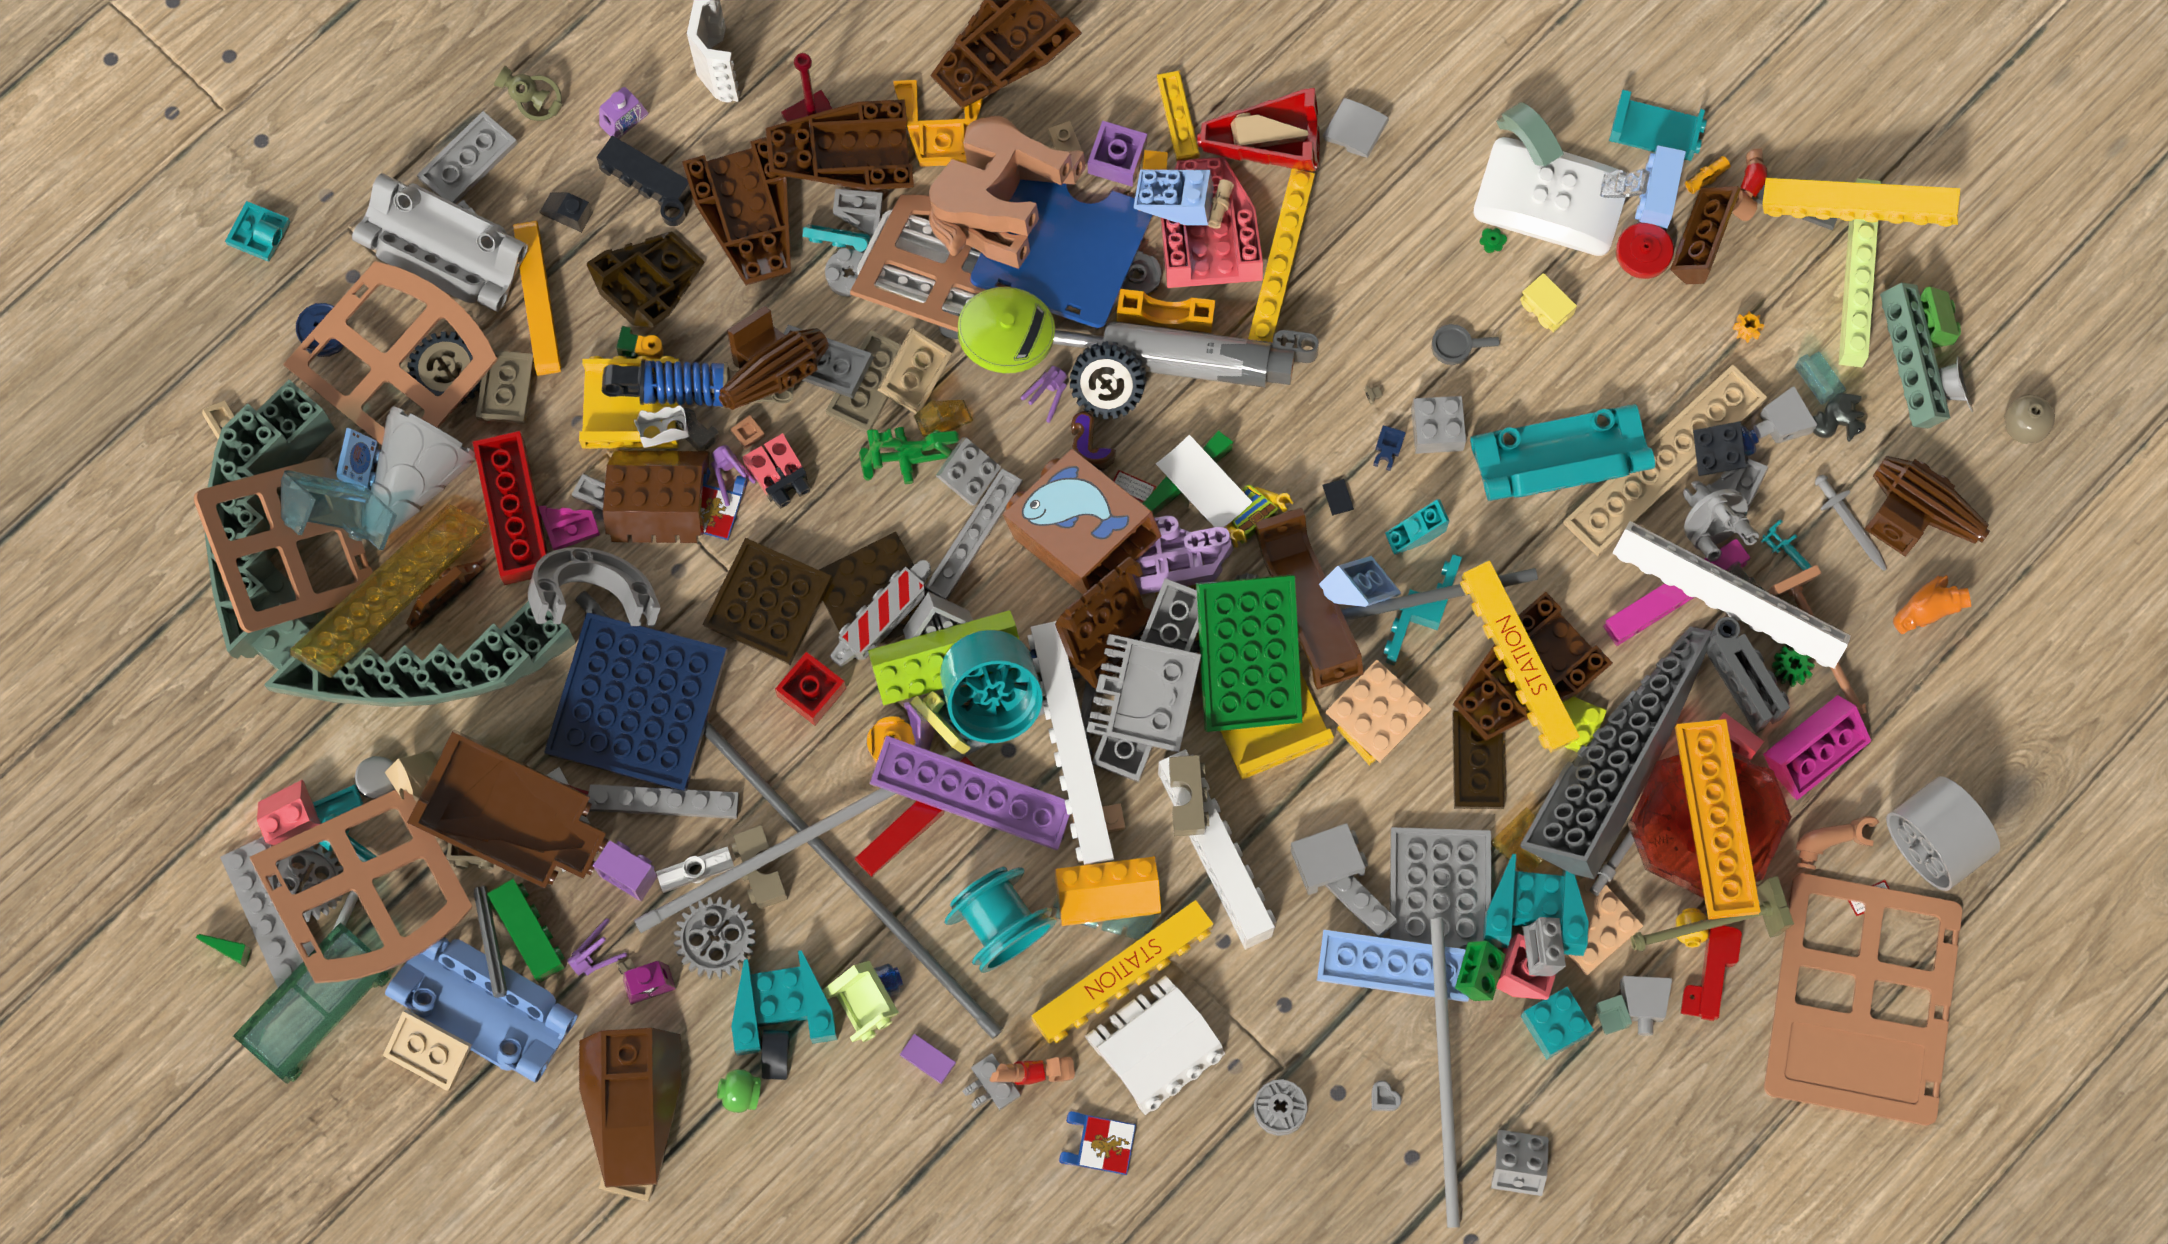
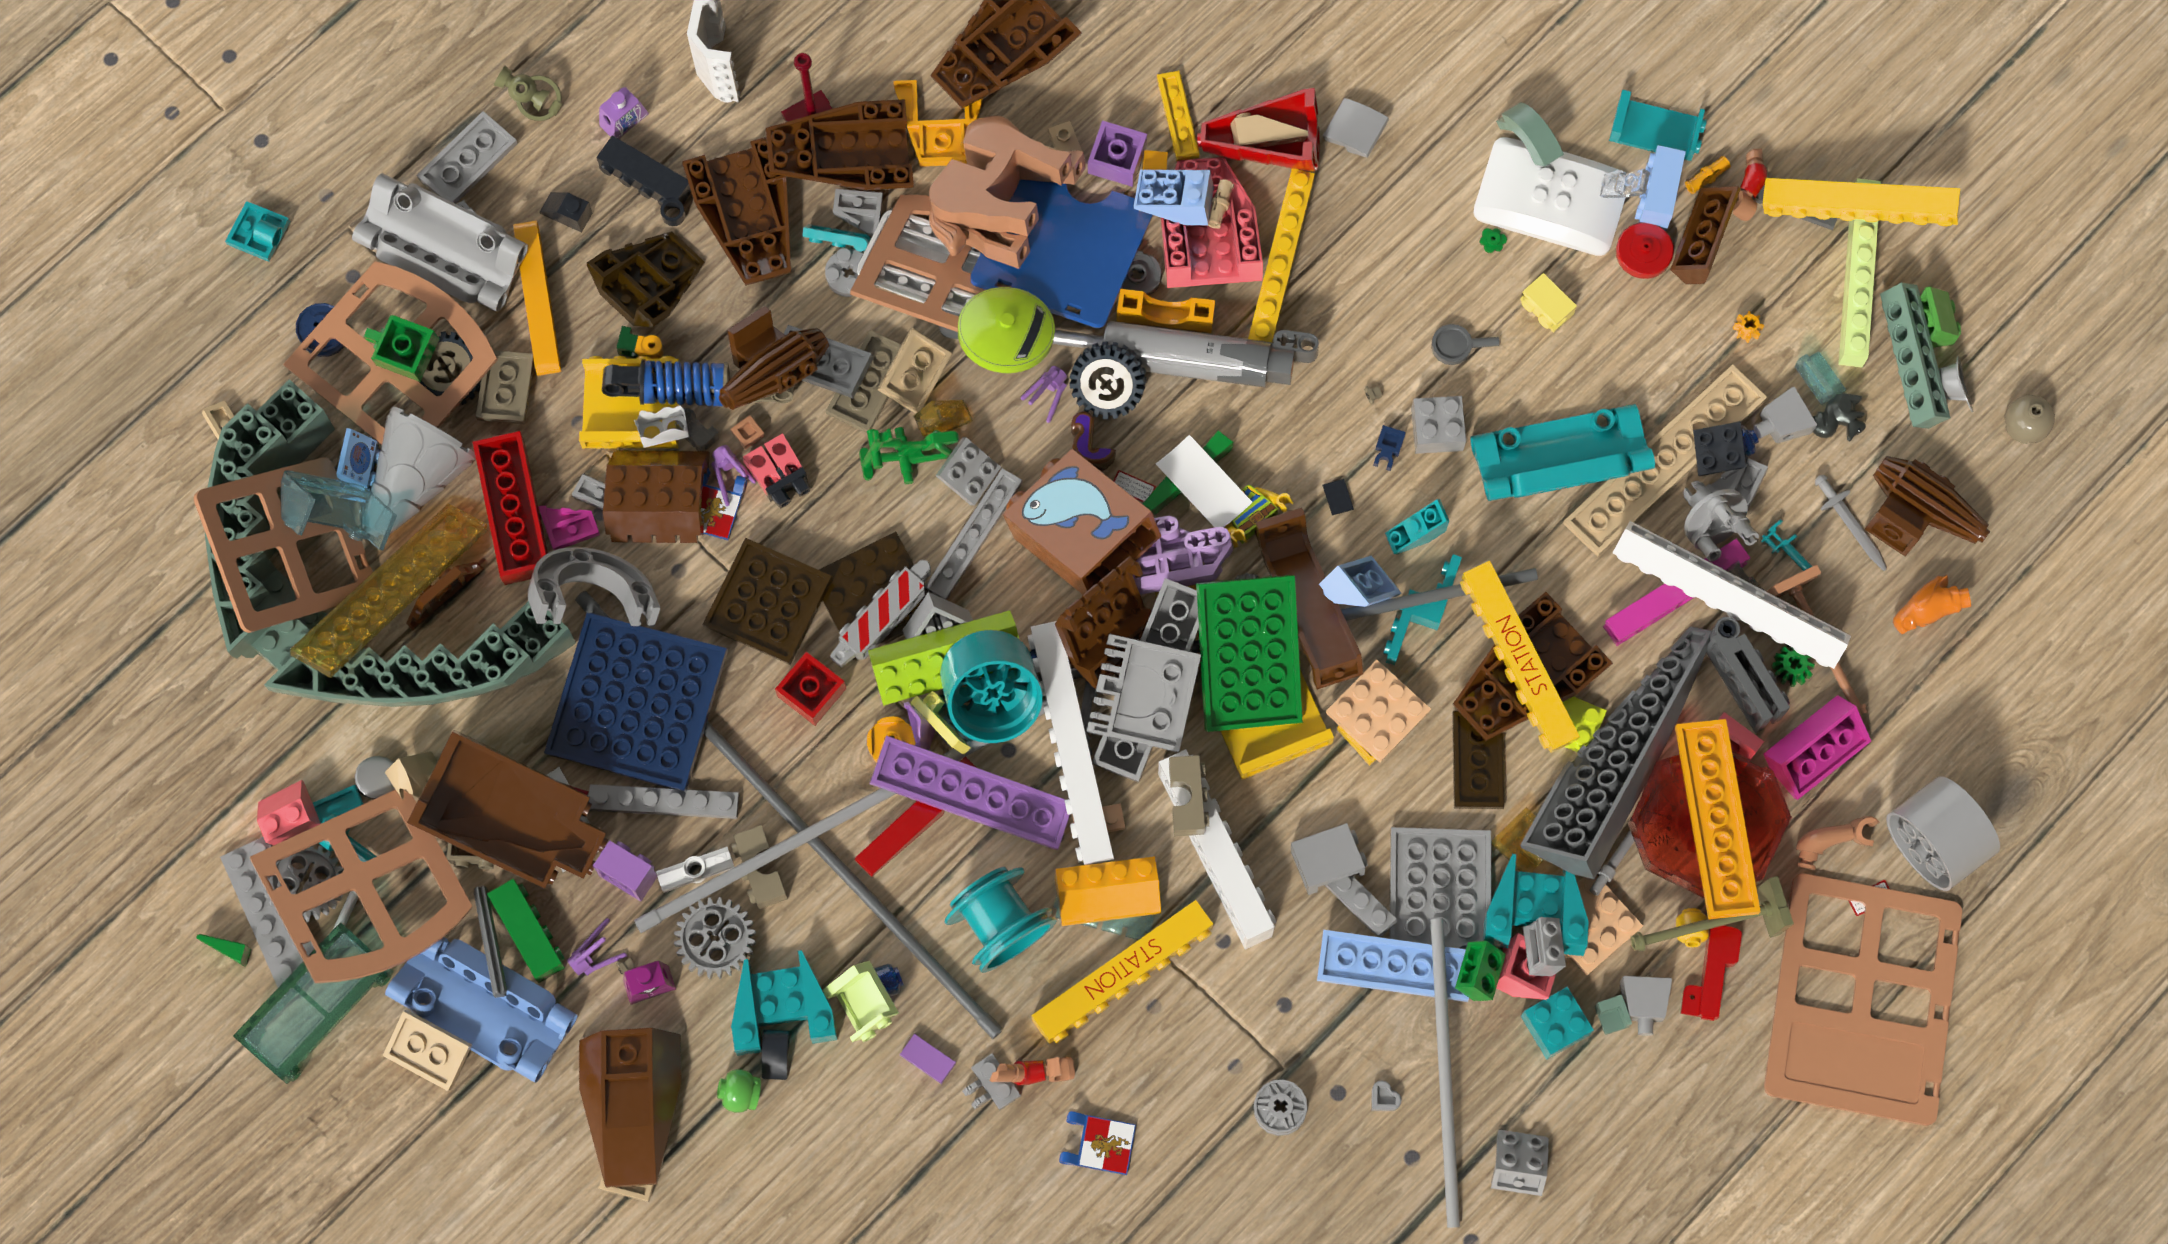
(403, 347): none -> green hinge
(1157, 1046): white hinge -> none

